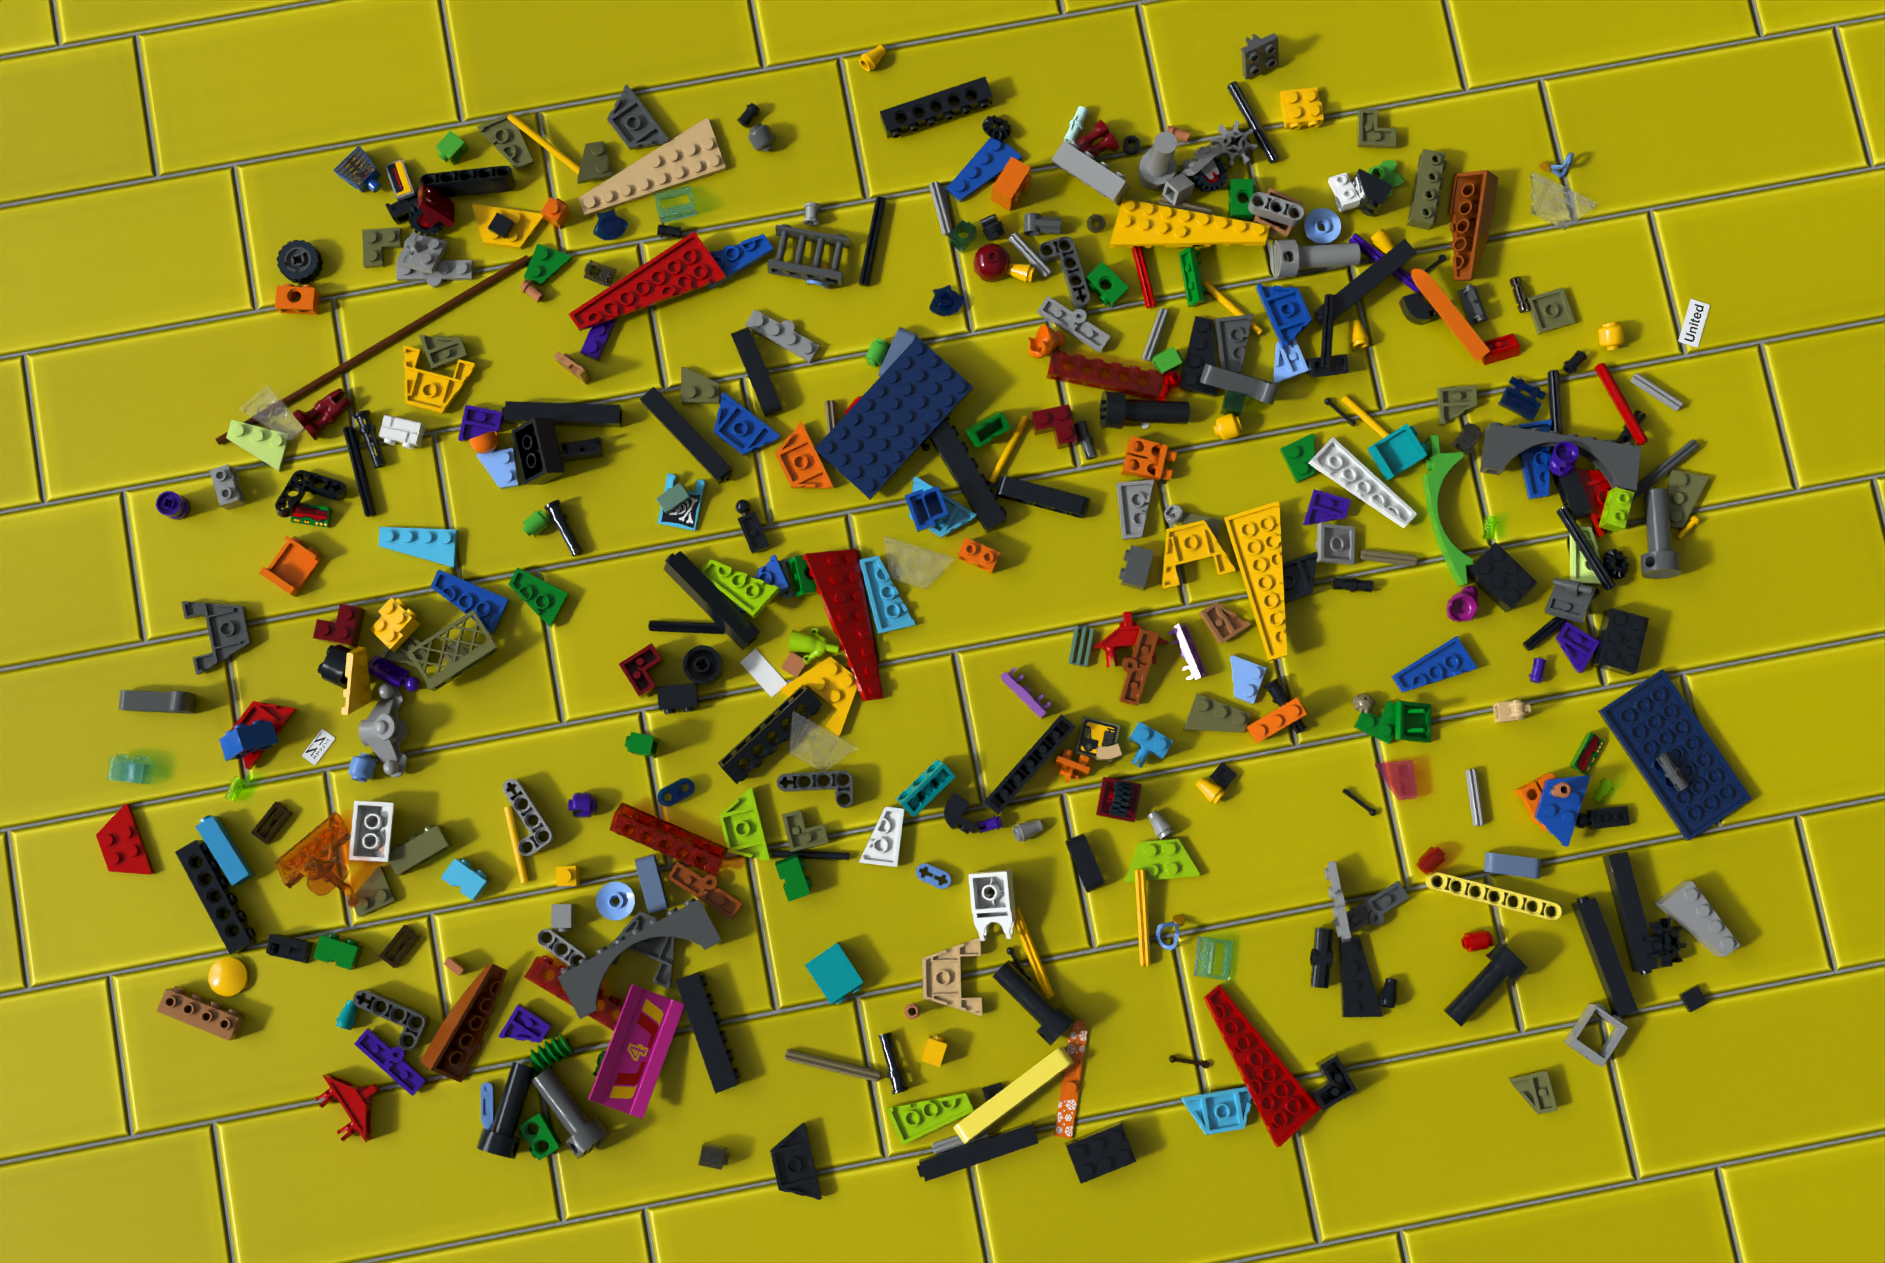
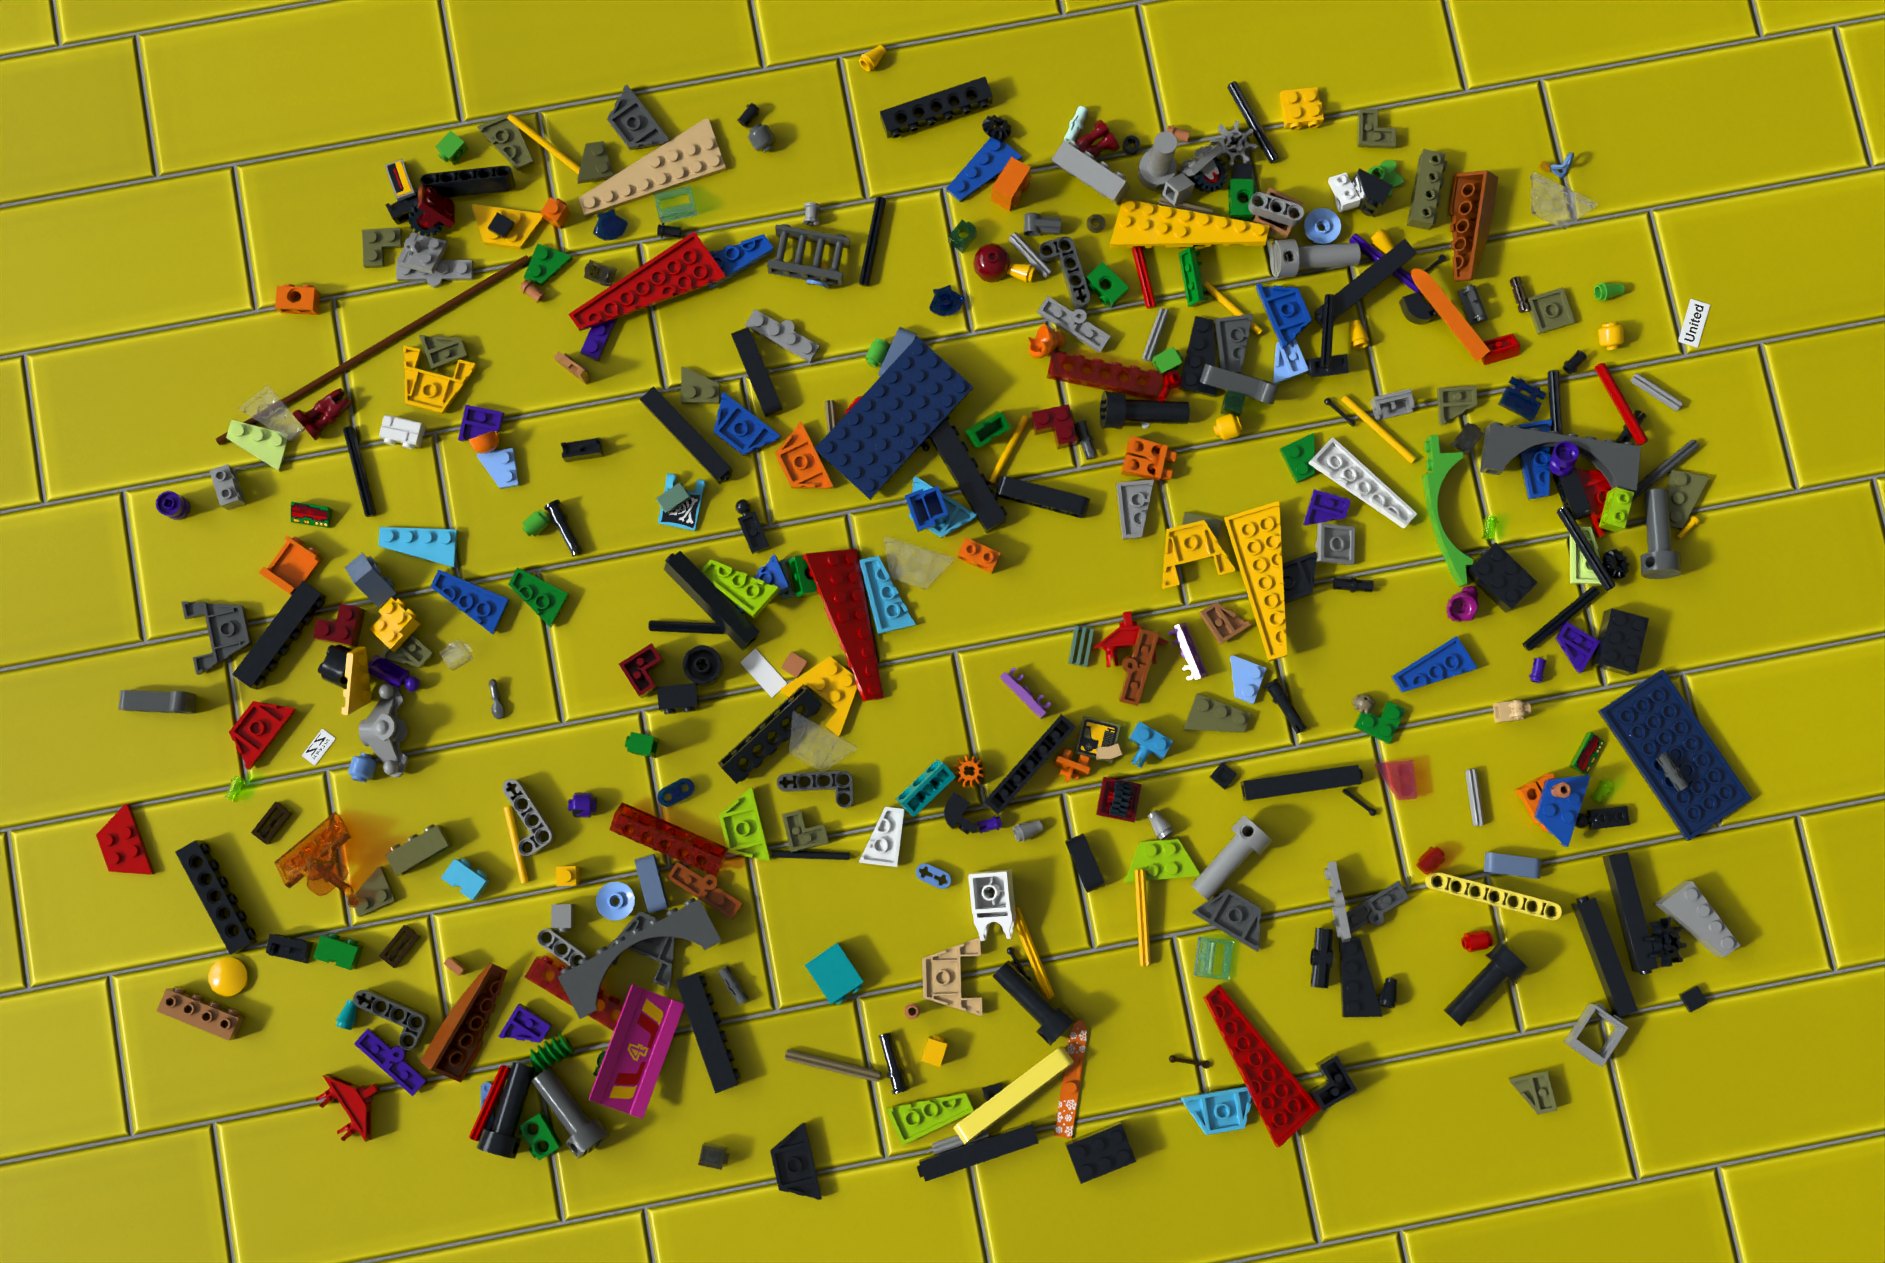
(130, 770): clear light blue brick -> none
(224, 850): dark azure brick -> none
(248, 739): blue brick -> none
(279, 635): none -> black brick
(299, 272): black wheel -> none
(303, 486): black beam -> none
(359, 171): torso -> none
(365, 430): black pin -> none
(368, 579): none -> sand blue brick
(371, 831): white slope -> none
(458, 666): olive fence -> none
(490, 1102): none -> red axle
(497, 707): none -> dark grey piece
(538, 451): black brick -> none
(564, 413): black brick -> none
(733, 985): none -> dark grey pin
(792, 871): green brick -> none
(813, 644): lime piece -> none
(940, 208): light grey axle -> none
(969, 764): none -> orange gear
(992, 227): black piece -> none
(1136, 568): dark grey brick -> none
(1173, 514): light grey tile -> none
(1177, 921): medium blue piece -> none
(1210, 790): yellow cone -> none
(1231, 856): none -> light grey piece
(1233, 916): none -> dark grey wing
(1241, 171): none -> black tile
(1259, 55): dark grey plate -> none
(1277, 719): orange brick -> none
(1301, 782): none -> black brick
(1388, 557): dark tan axle -> none
(1392, 404): none -> light grey hinge
(1397, 451): teal panel -> none
(1413, 722): green plate -> none
(1570, 600): dark grey plate -> none
(1605, 291): none -> bright green cone

